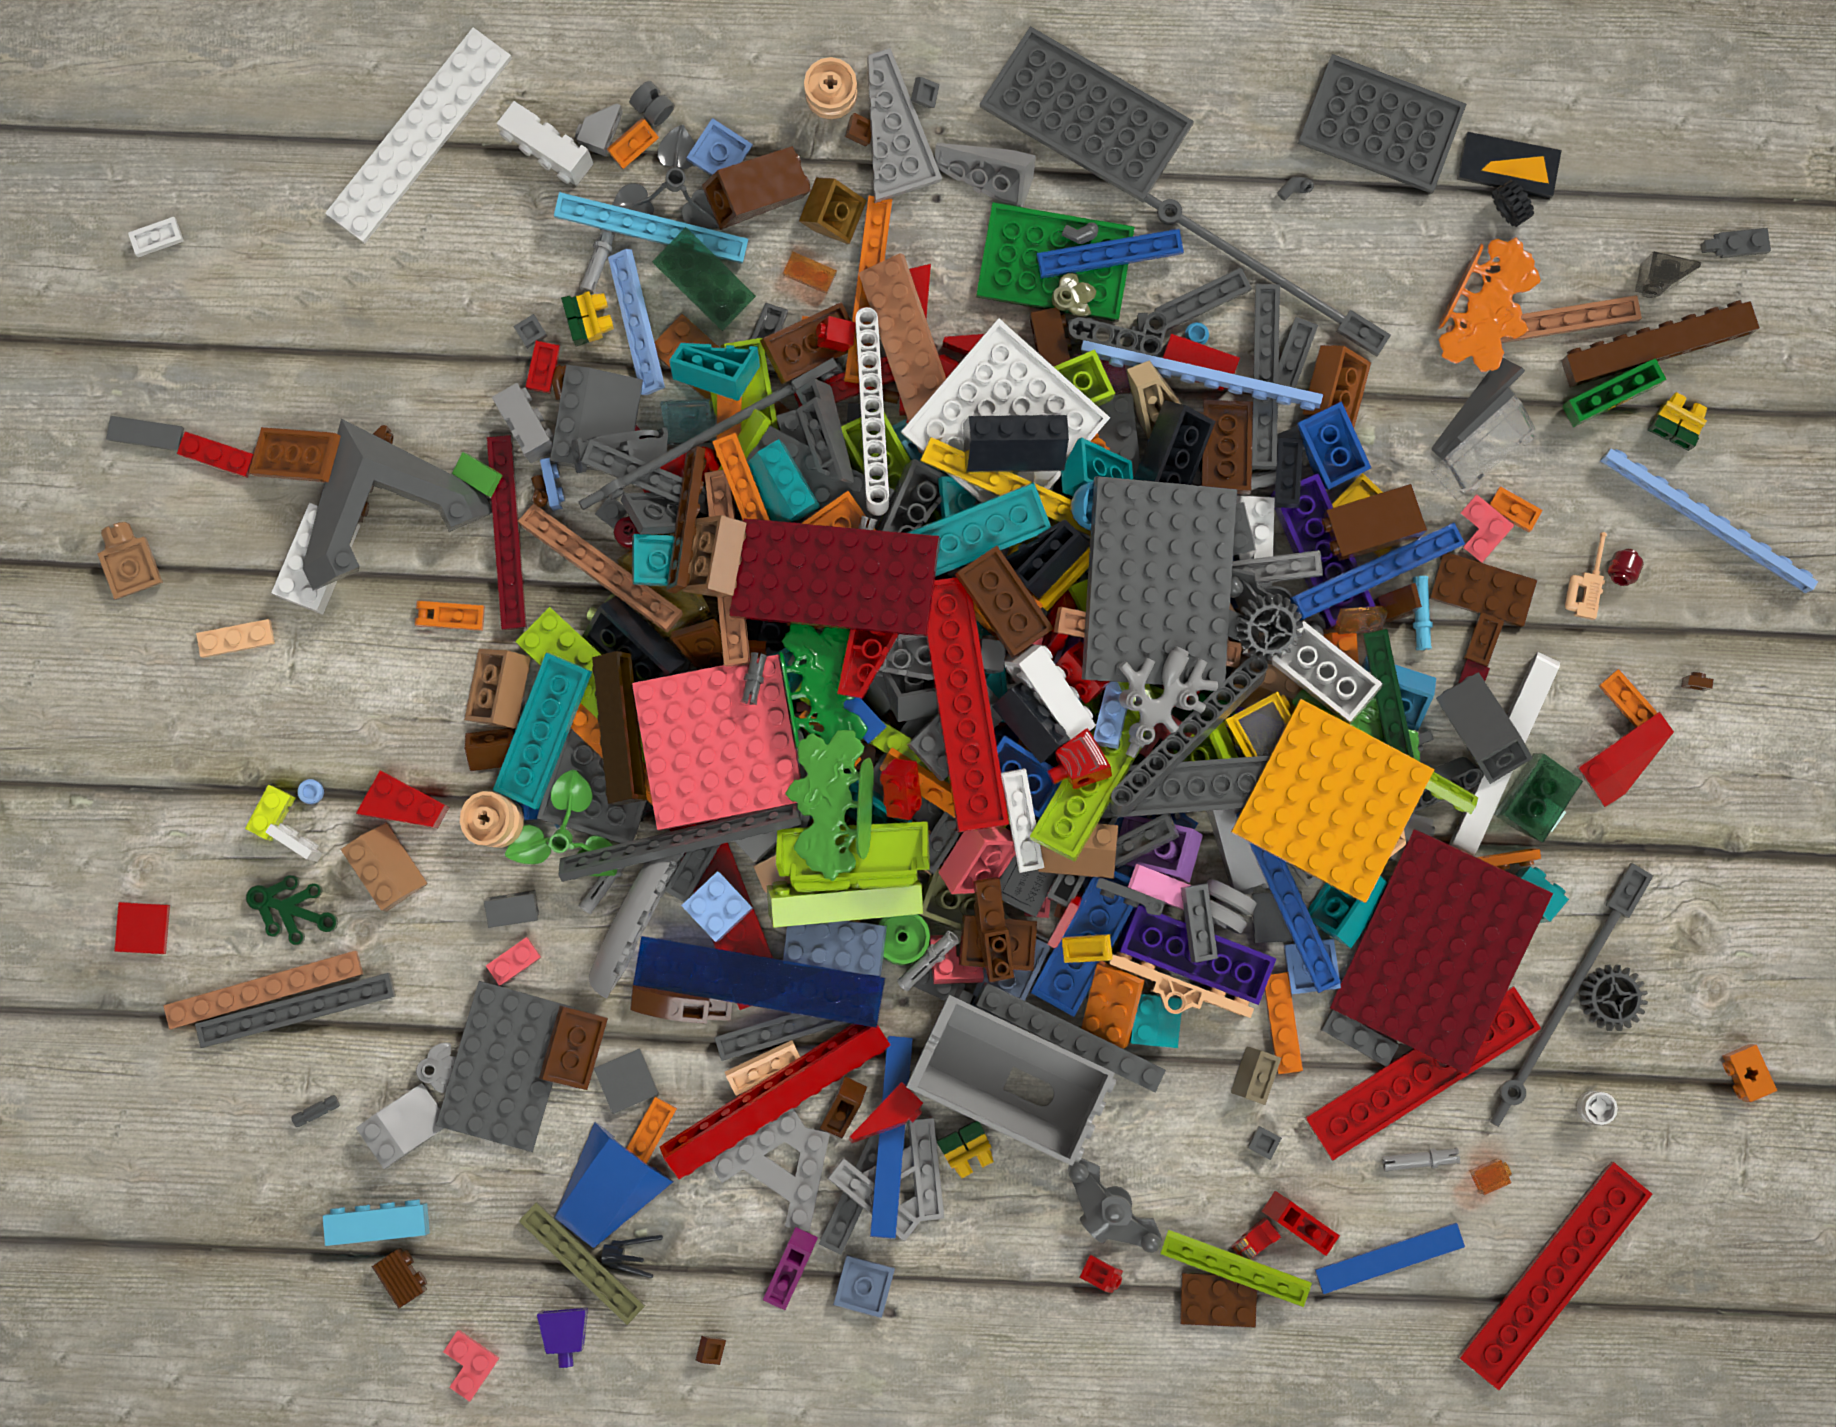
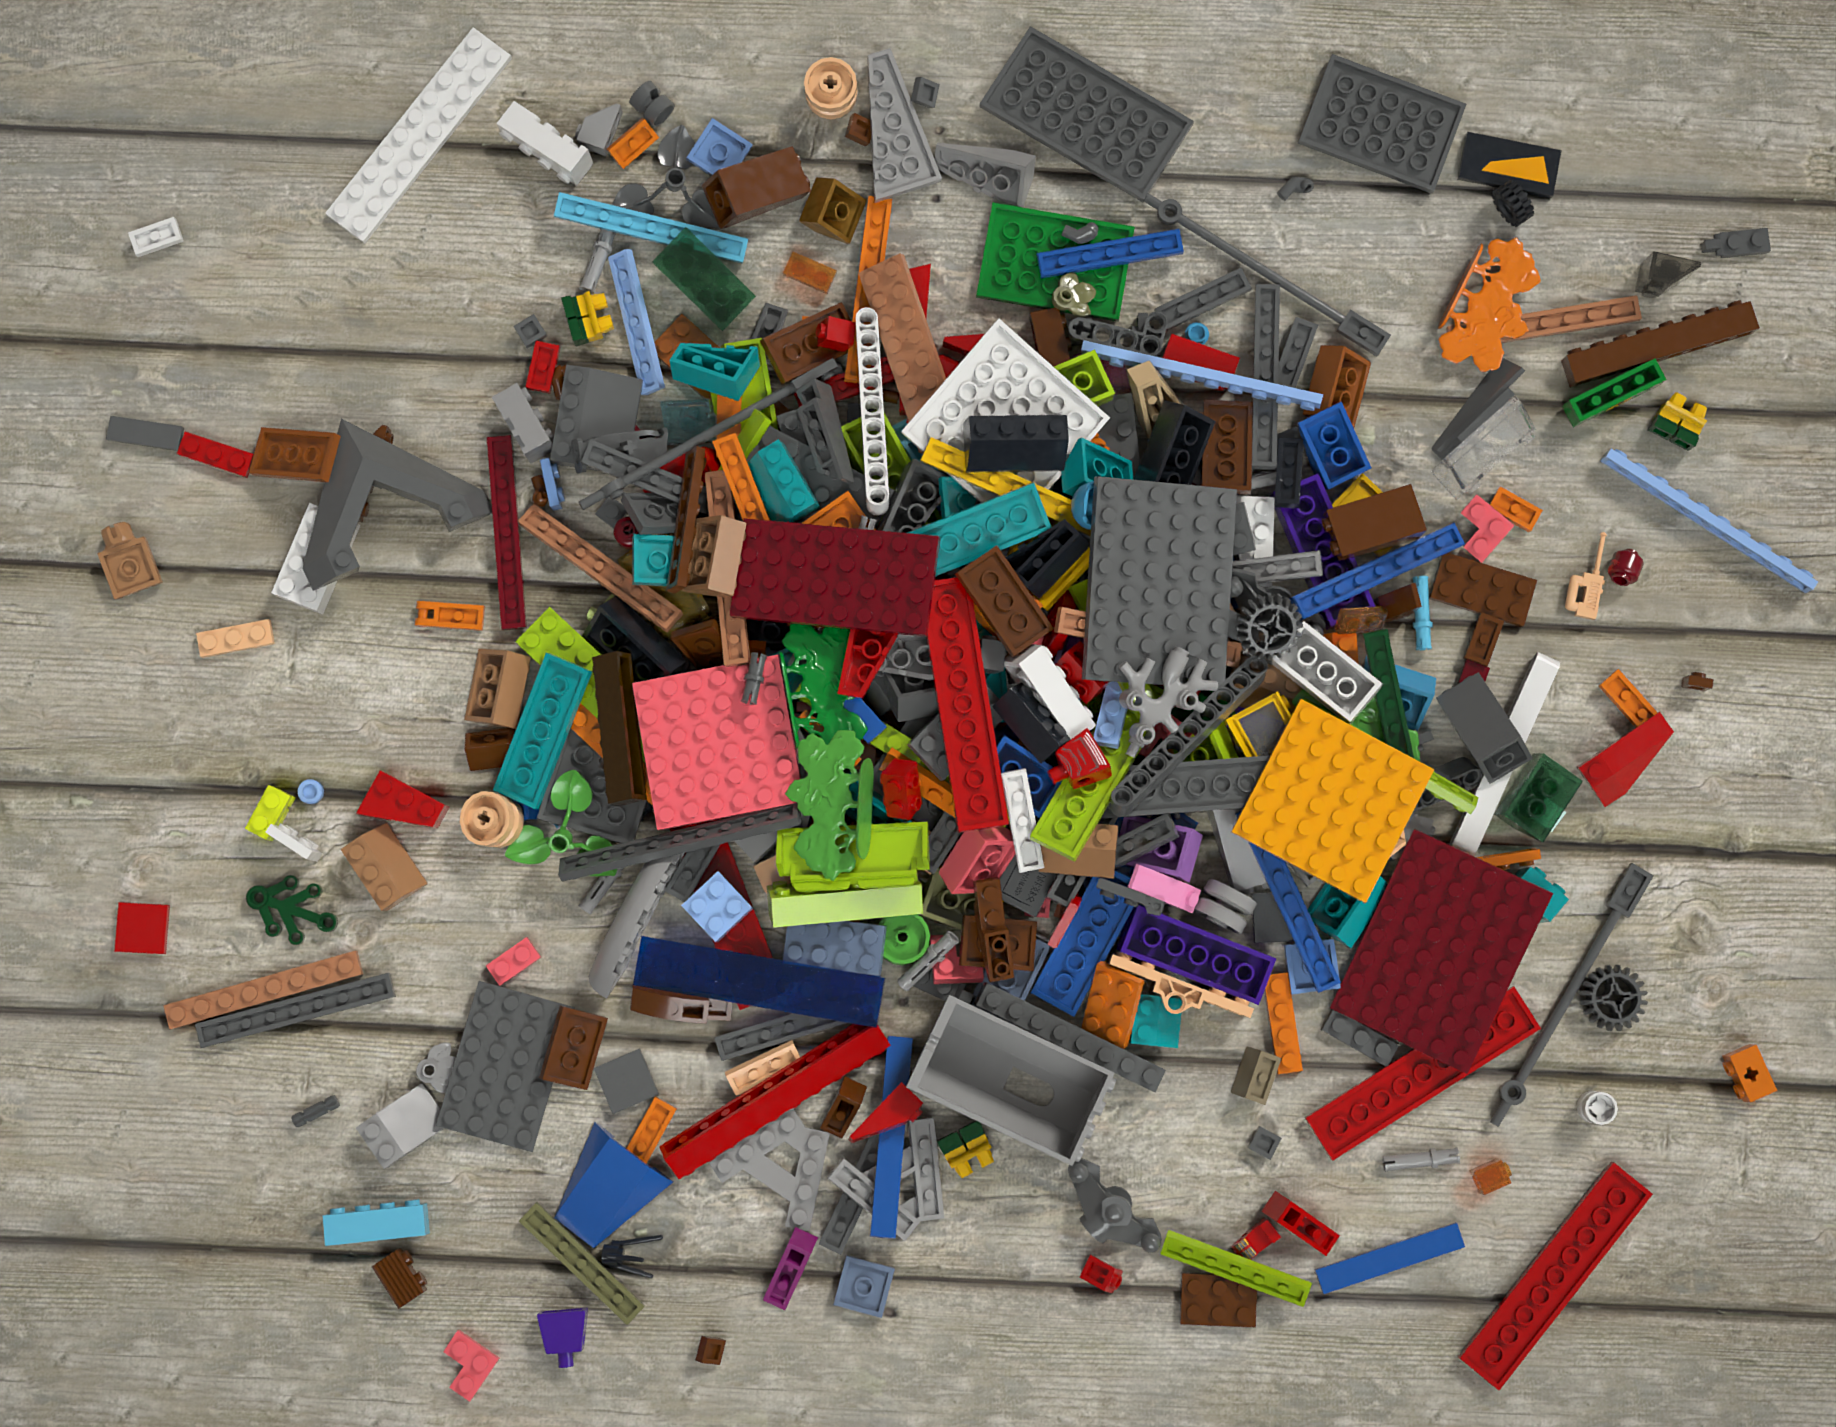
(477, 474): bright green tile -> none
(511, 908): dark grey hinge -> none
(1087, 948): yellow tile -> none
(1199, 923): dark grey plate -> none

